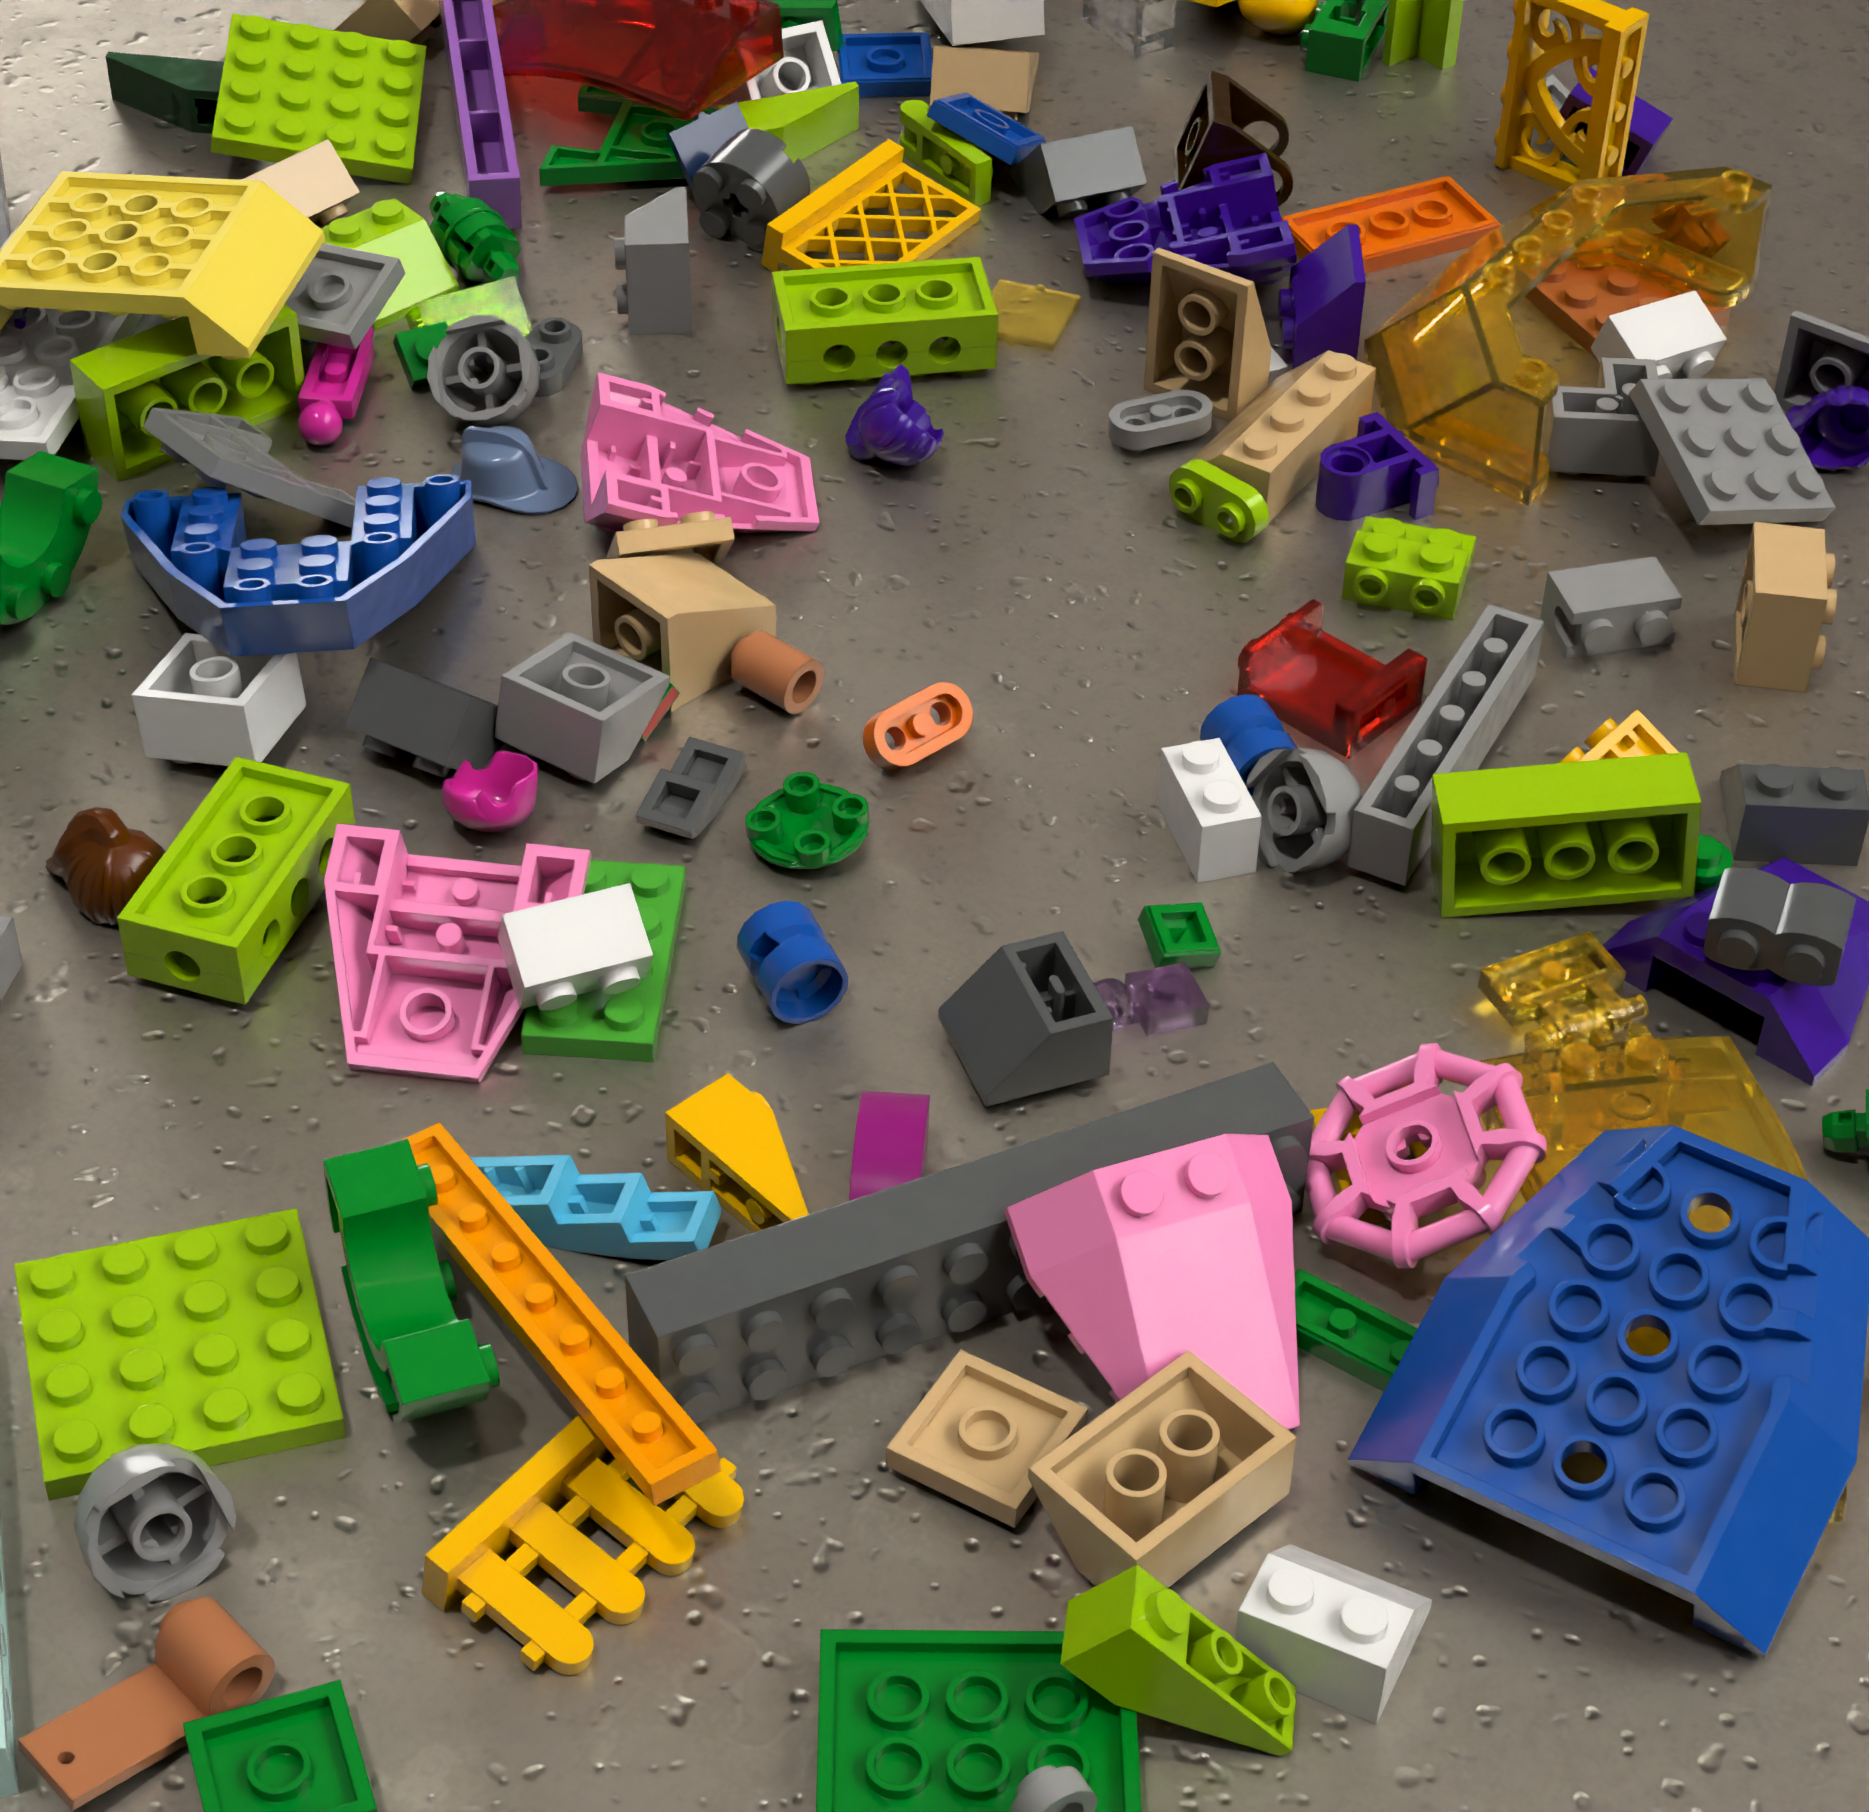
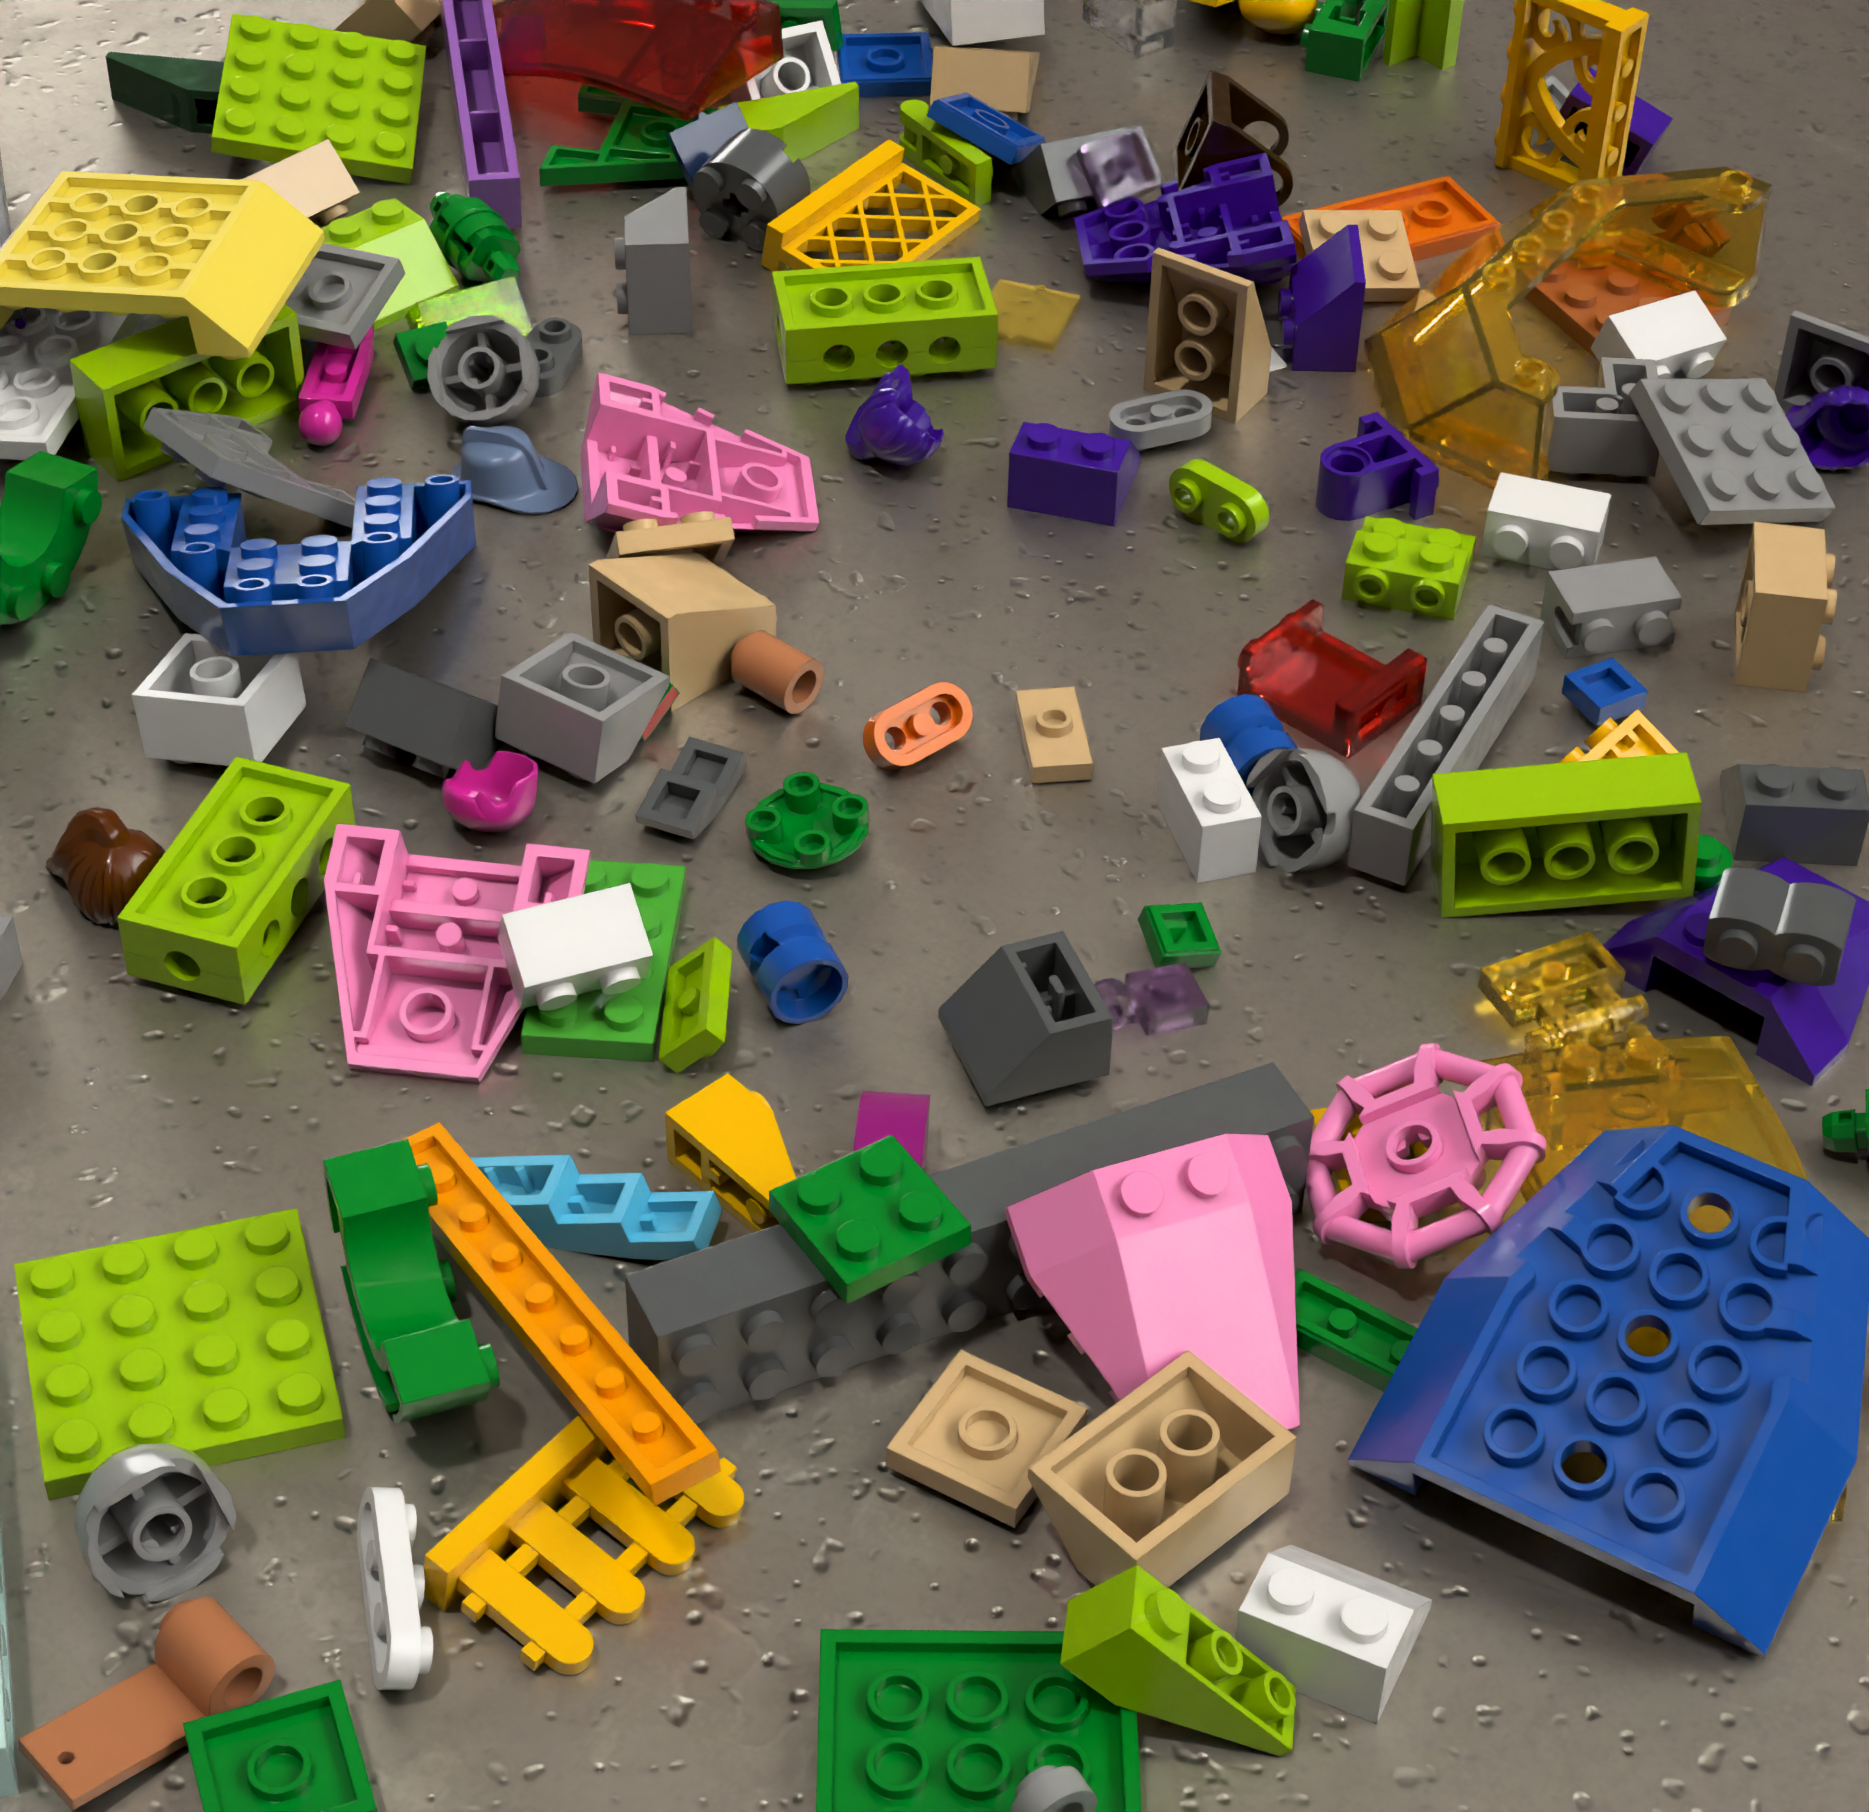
(392, 1589): none -> white plate
(696, 1005): none -> lime plate
(869, 1218): none -> green plate
(1053, 735): none -> tan plate
(1070, 473): none -> dark purple slope
(1119, 166): none -> clear purple piece
(1289, 425): tan slope -> none
(1384, 248): none -> tan plate
(1544, 523): none -> white brick
(1604, 691): none -> blue plate

